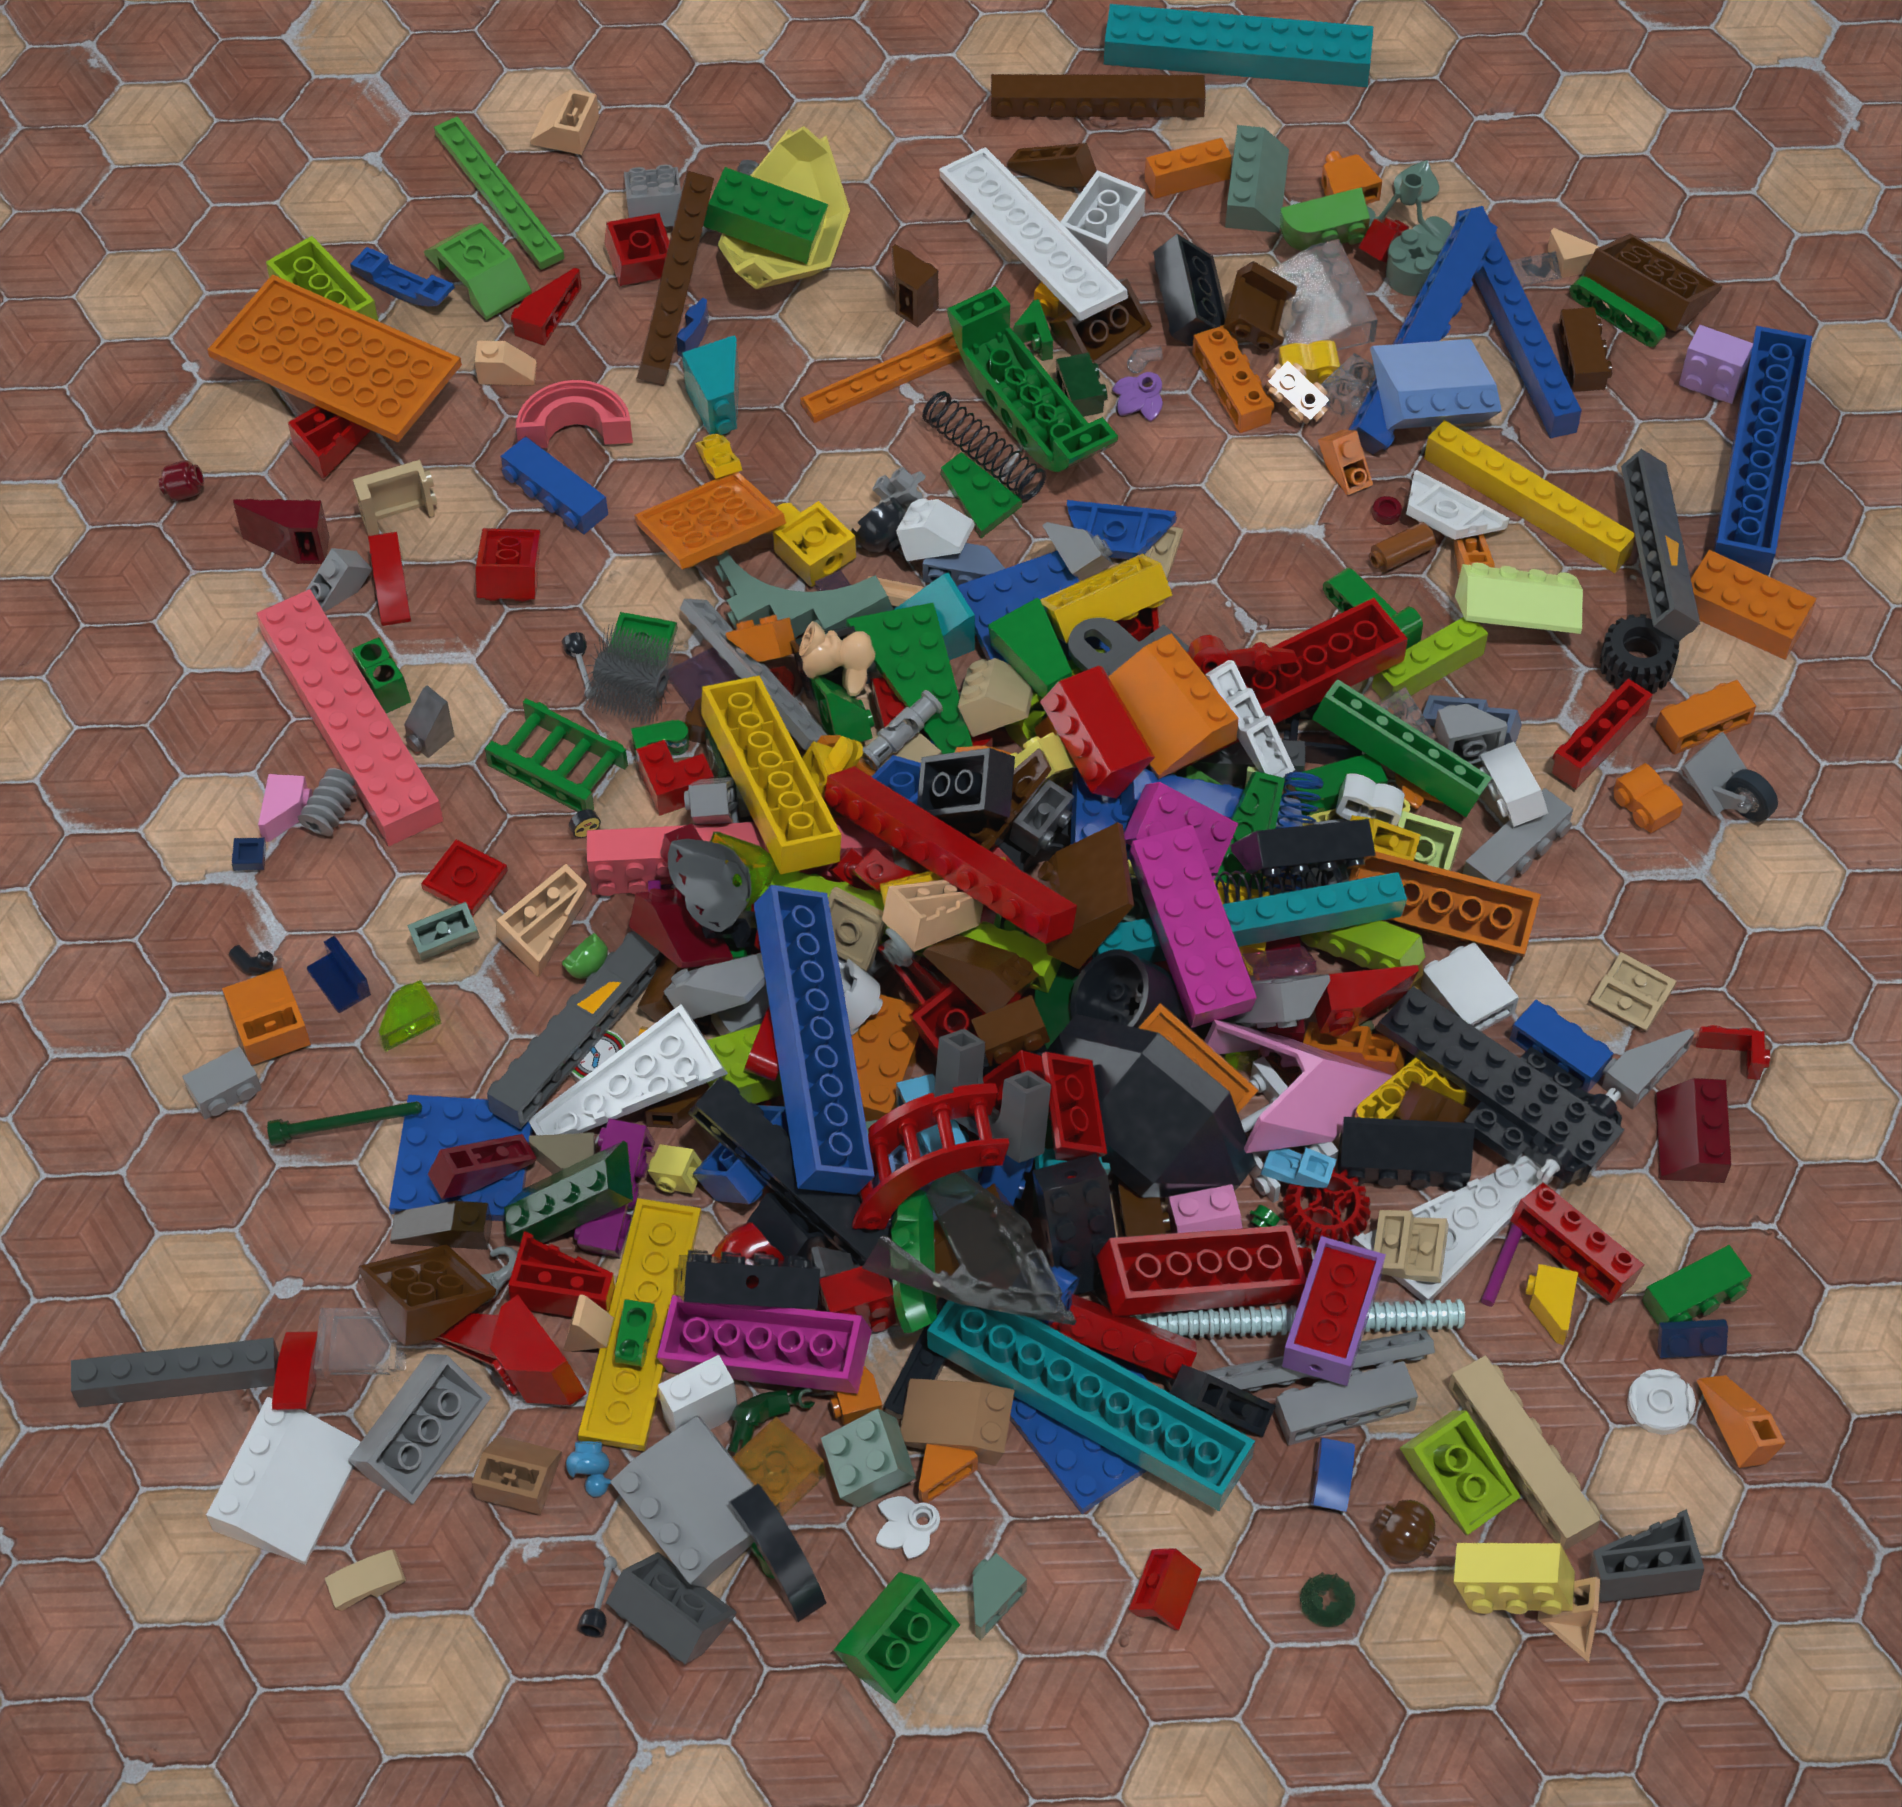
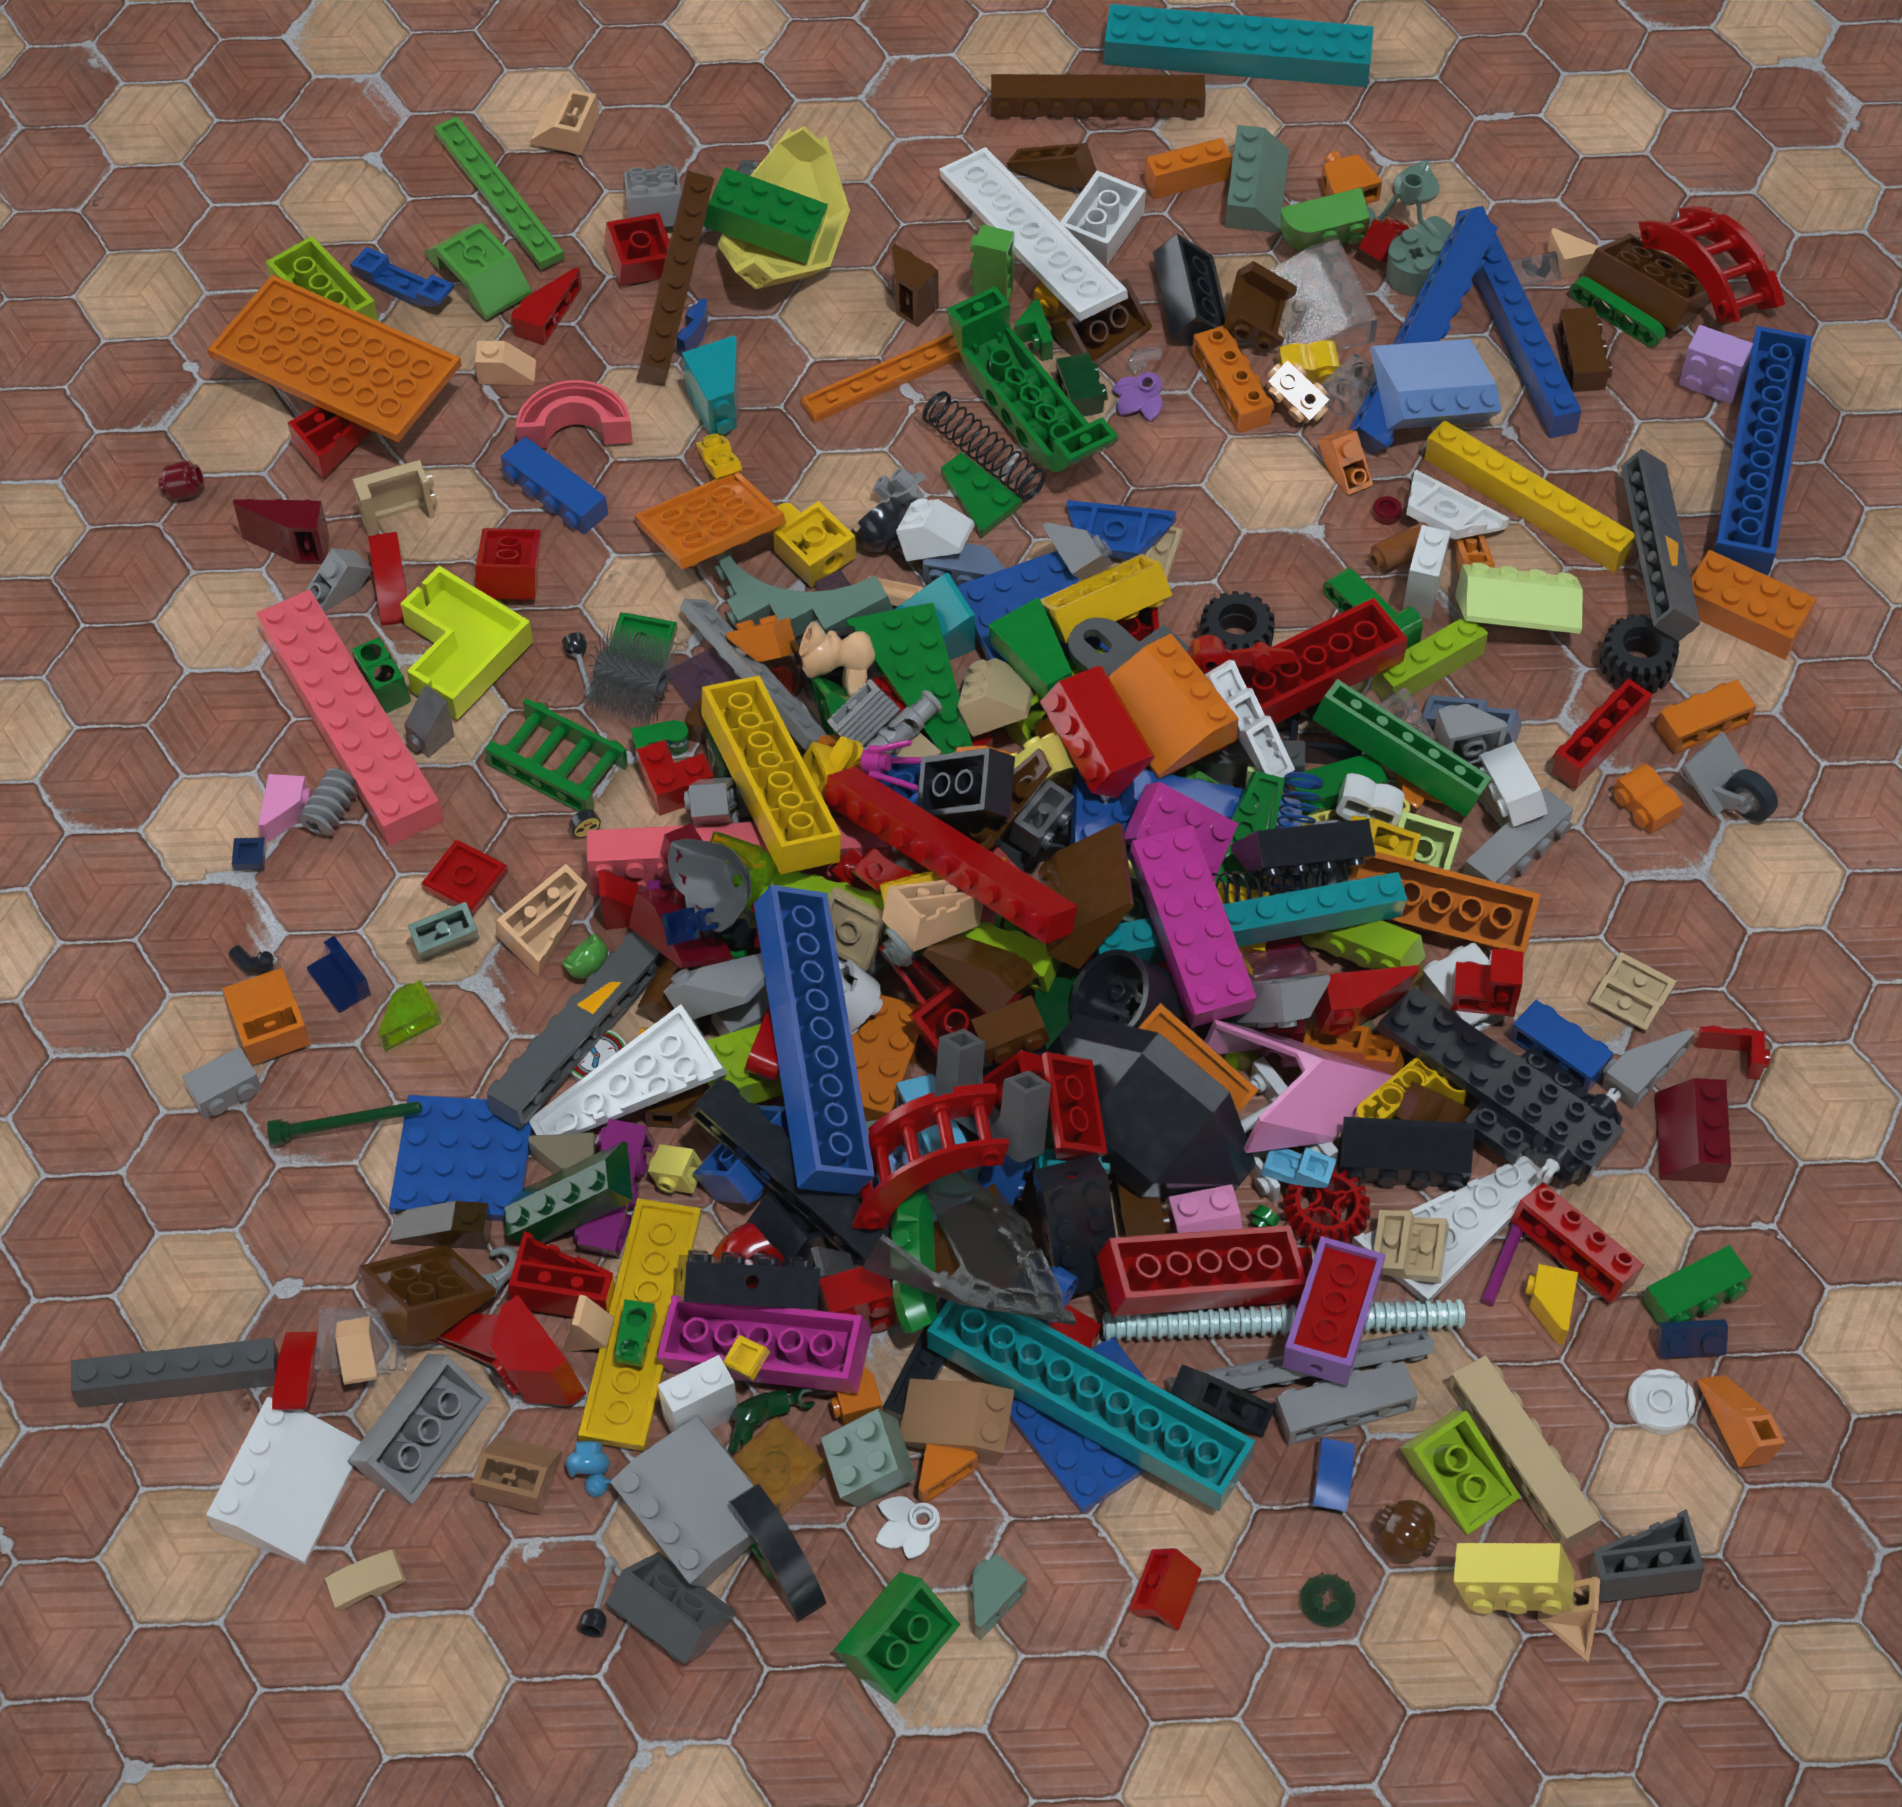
(356, 1350): none -> light nougat slope
(471, 639): none -> neon yellow piece
(478, 1164): dark red slope -> none
(616, 899): none -> red slope
(685, 924): none -> clear blue plate
(746, 1357): none -> yellow tile
(864, 714): none -> light grey brick
(876, 761): none -> dark pink plant
(992, 260): none -> bright green brick
(1128, 1338): red brick -> none
(1238, 612): none -> black tyre
(1426, 570): none -> white brick
(1490, 987): none -> red brick
(1729, 238): none -> red fence

